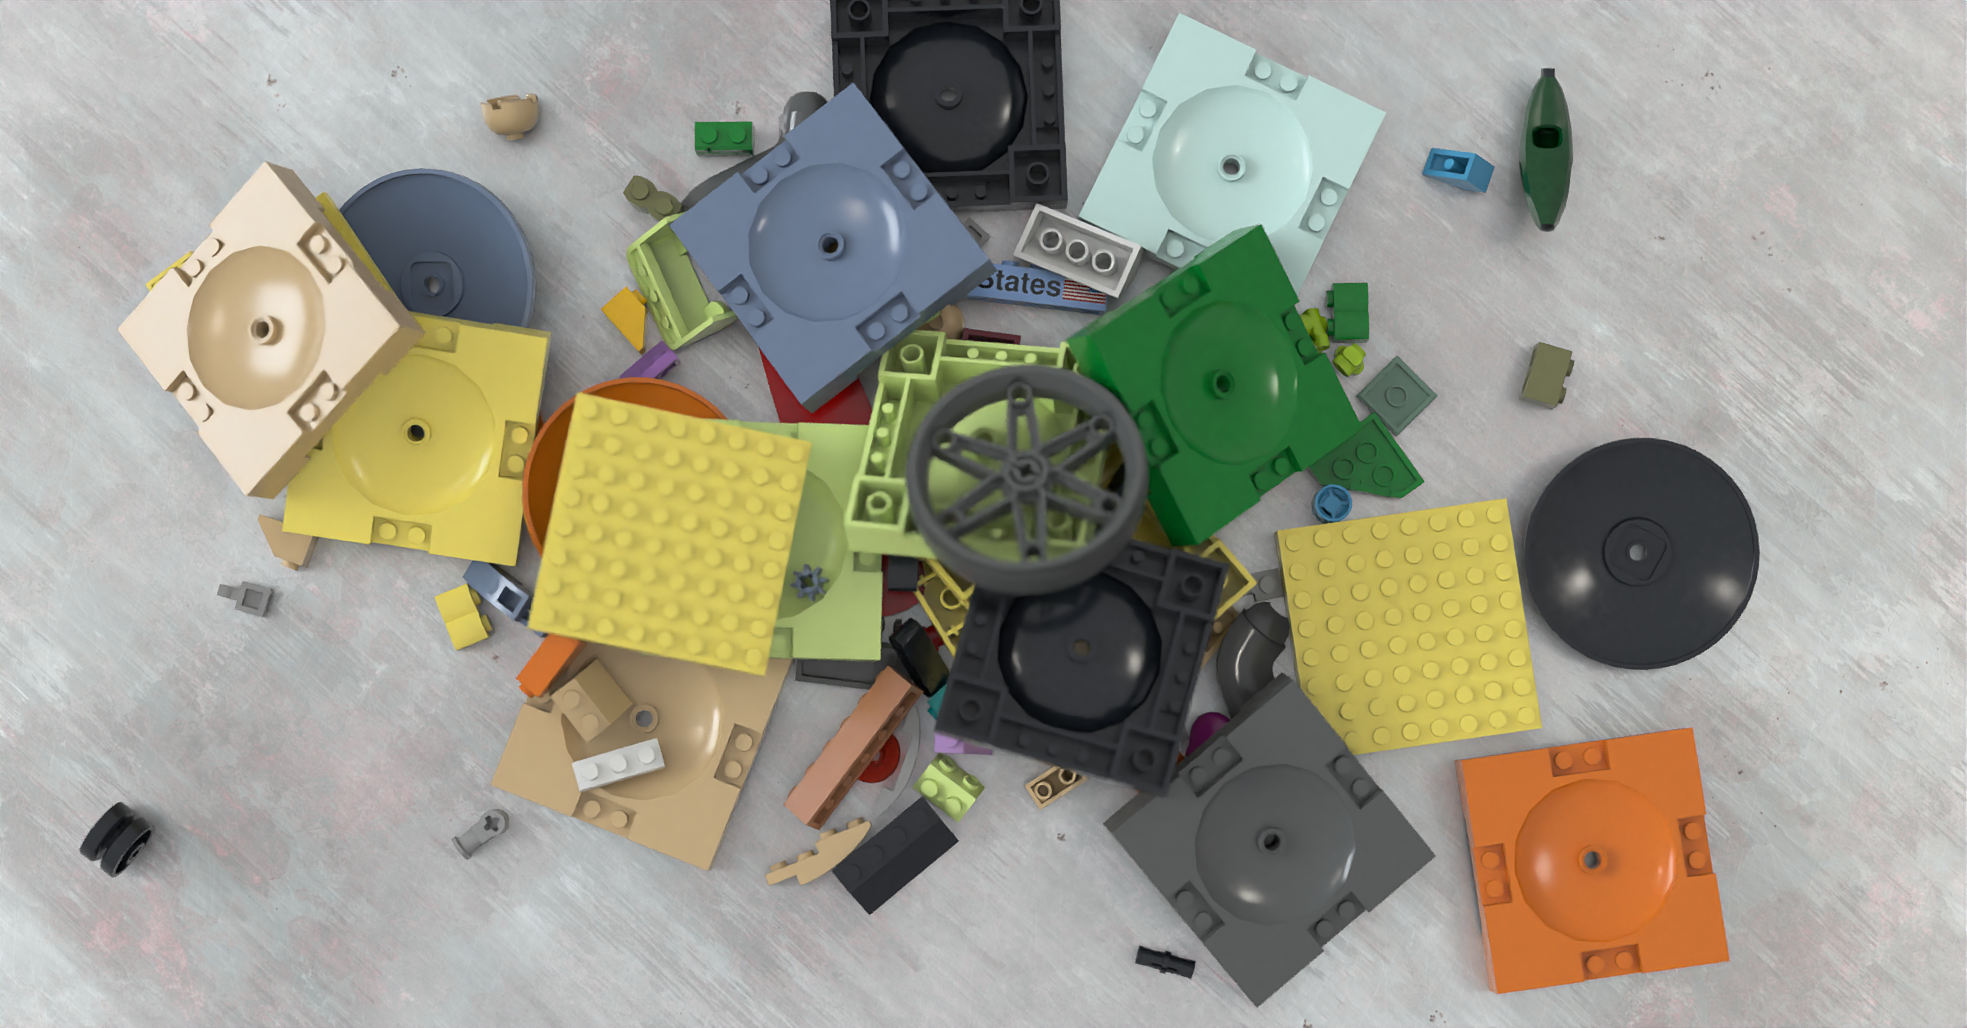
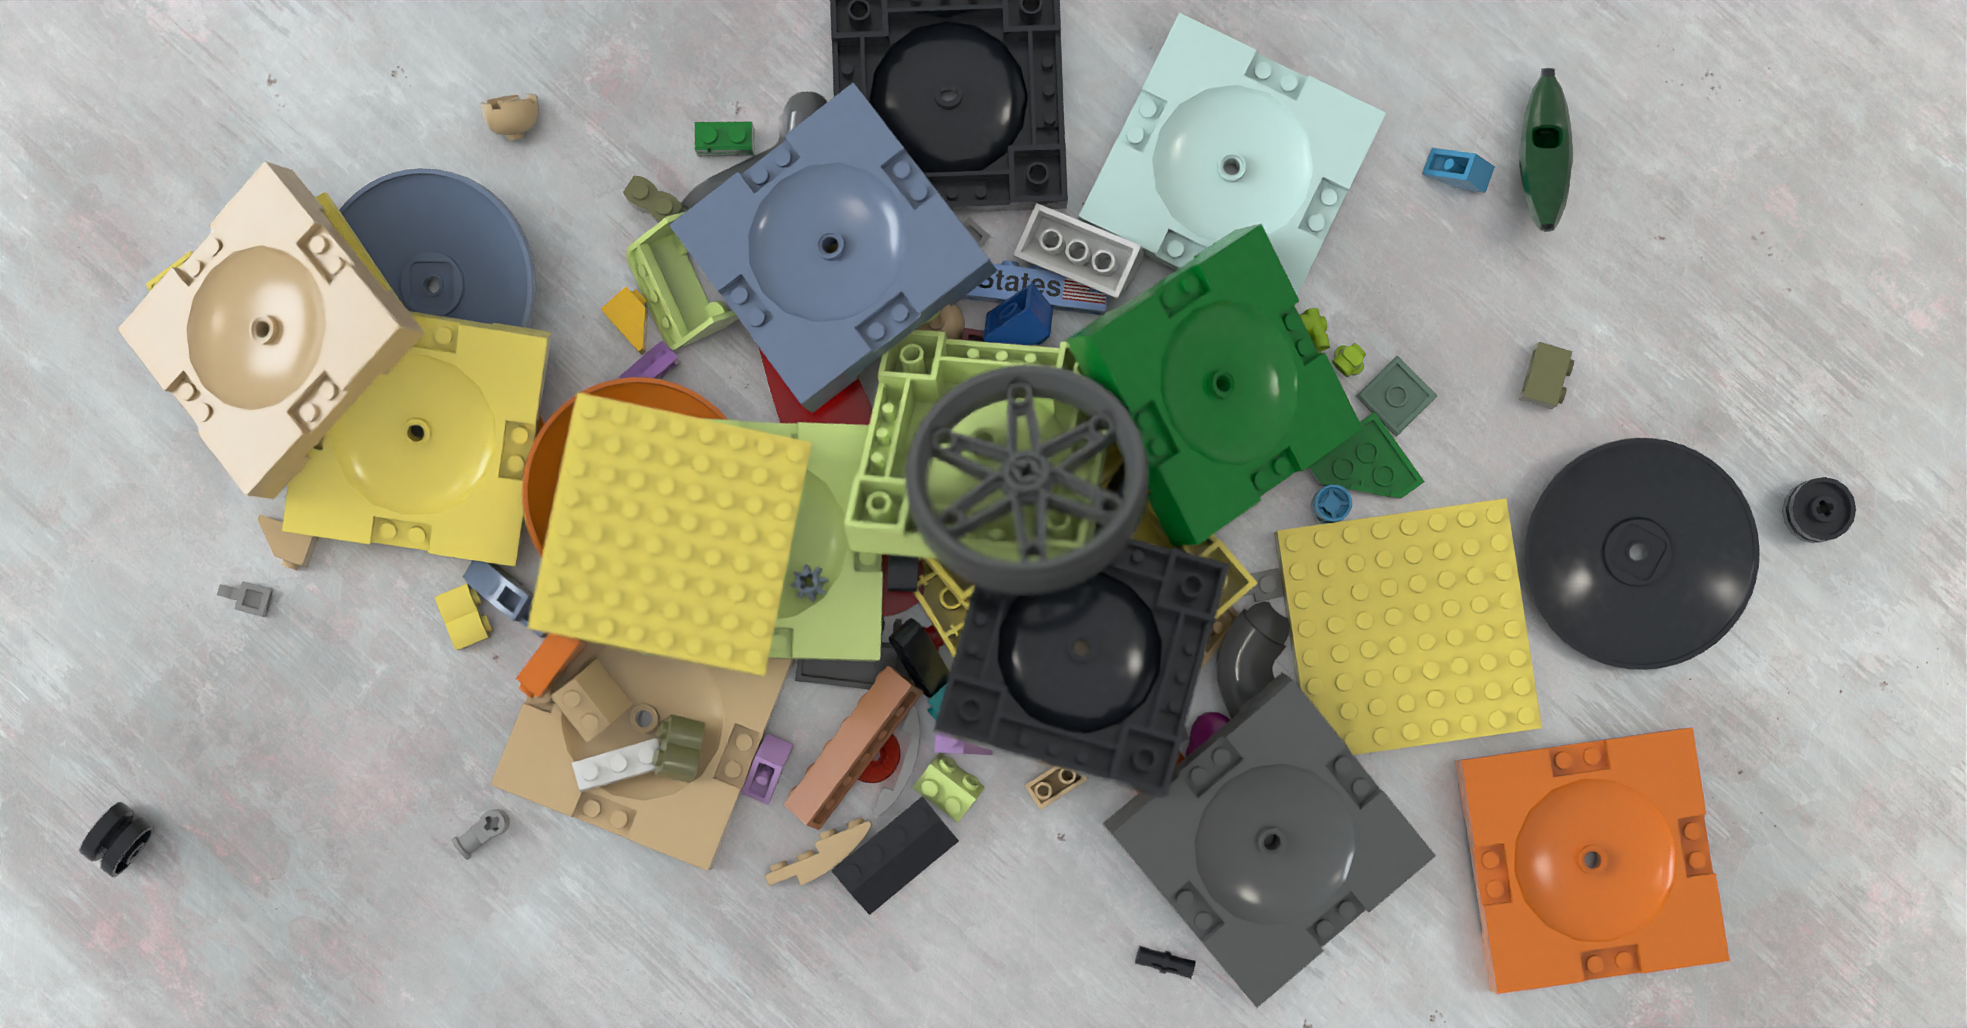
(678, 748): none -> olive brick
(767, 768): none -> lavender slope
(1020, 319): none -> blue slope
(1349, 312): green brick -> none
(1836, 509): none -> black wheel

